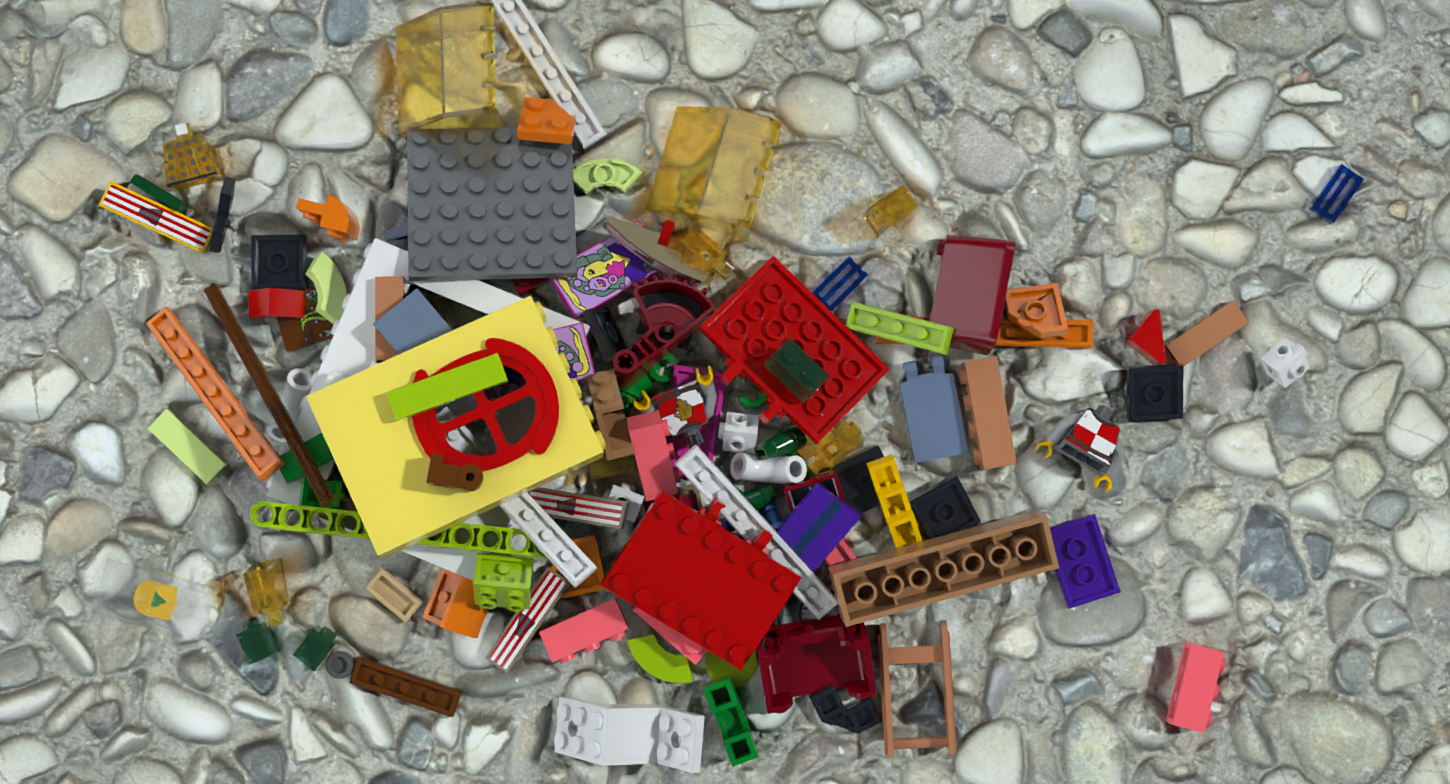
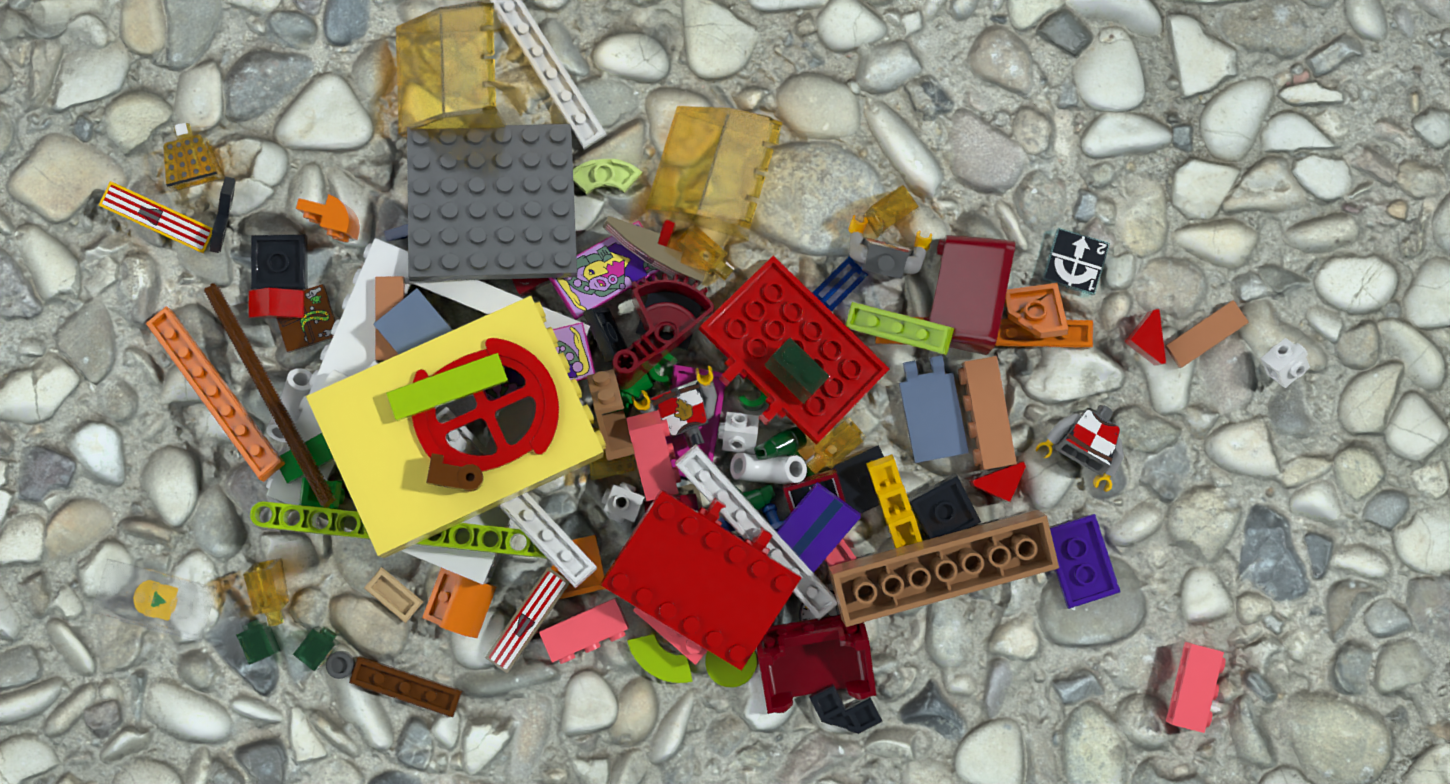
(159, 193): dark green tile -> none
(187, 446): yellowish green tile -> none
(329, 287): yellowish green tile -> none
(503, 581): lime bracket -> none
(545, 122): orange plate -> none
(581, 507): slope -> none
(629, 734): white bracket -> none
(731, 720): green arch -> none
(883, 256): none -> torso
(910, 655): nougat piece -> none
(1000, 482): none -> red slope
(1075, 261): none -> tile
(1155, 392): black plate -> none
(1323, 212): clear blue tile -> none

